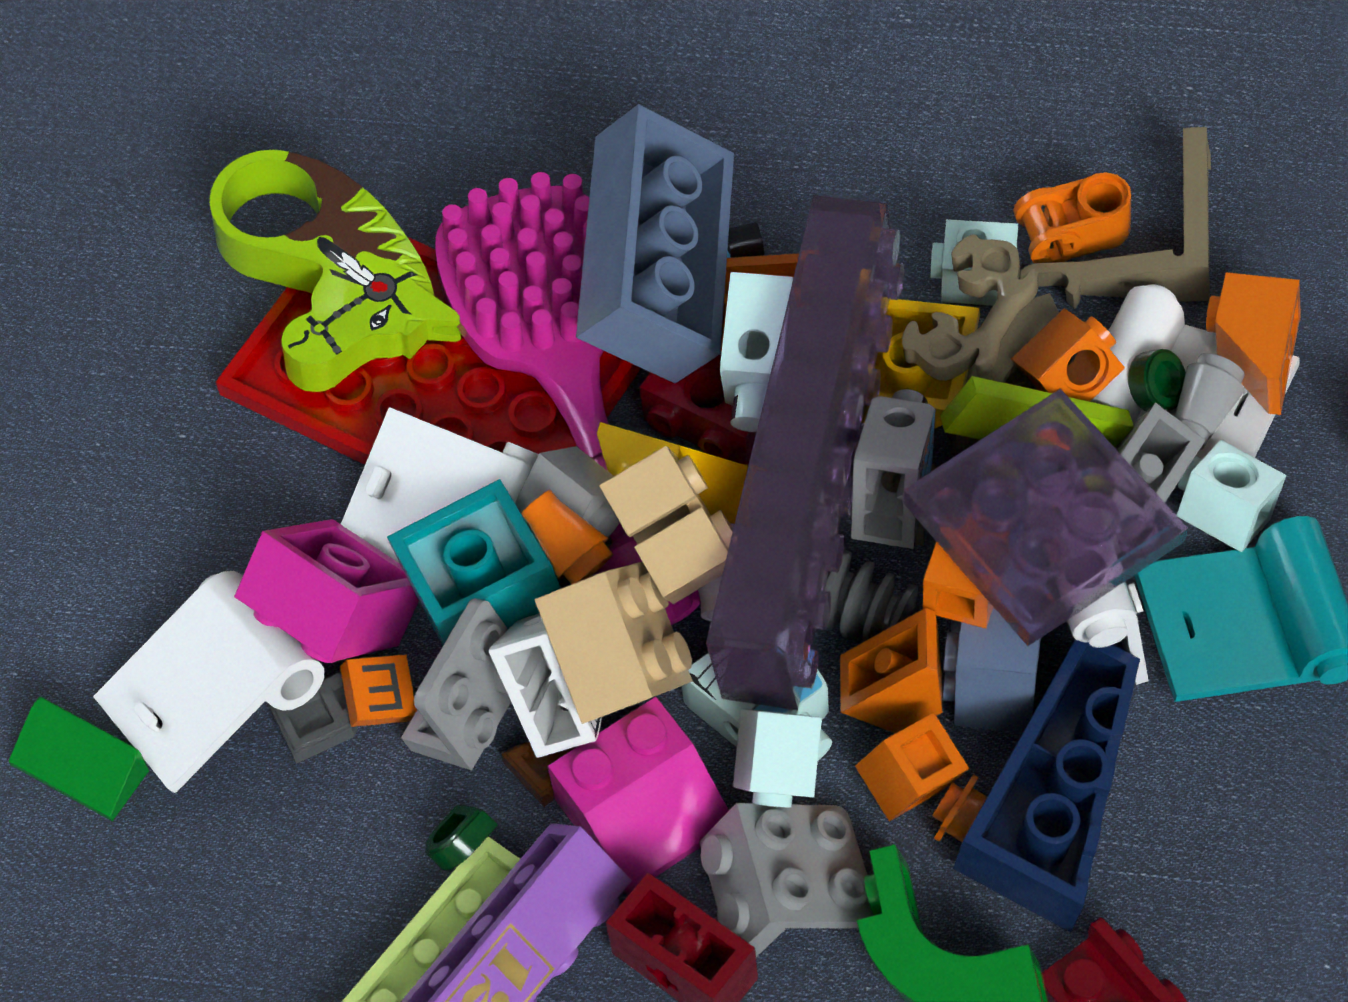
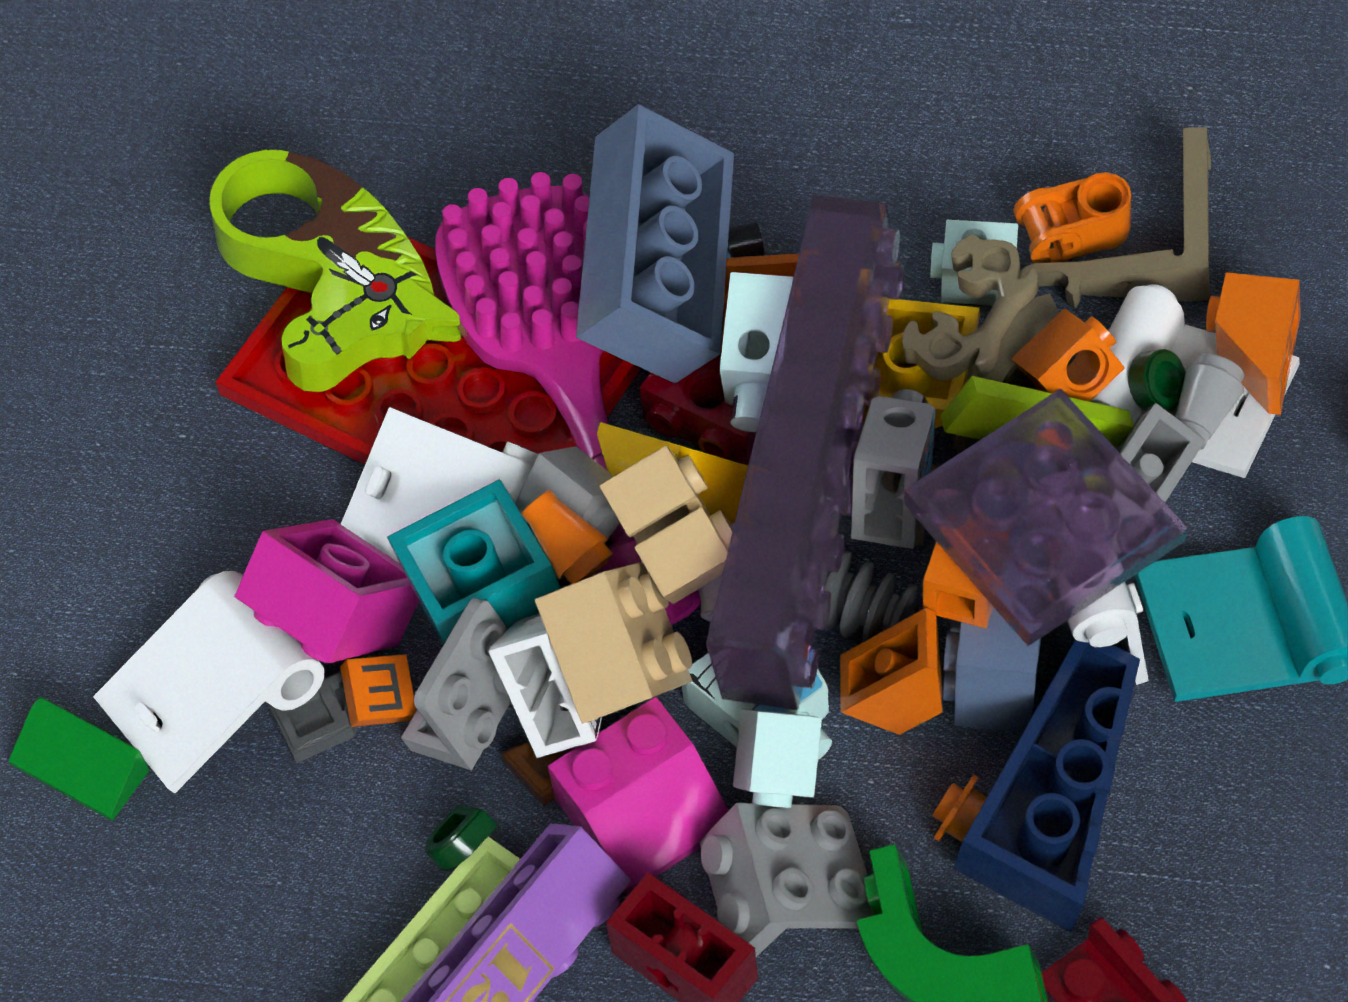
(911, 766): orange brick -> none
(1229, 494): light aqua brick -> none

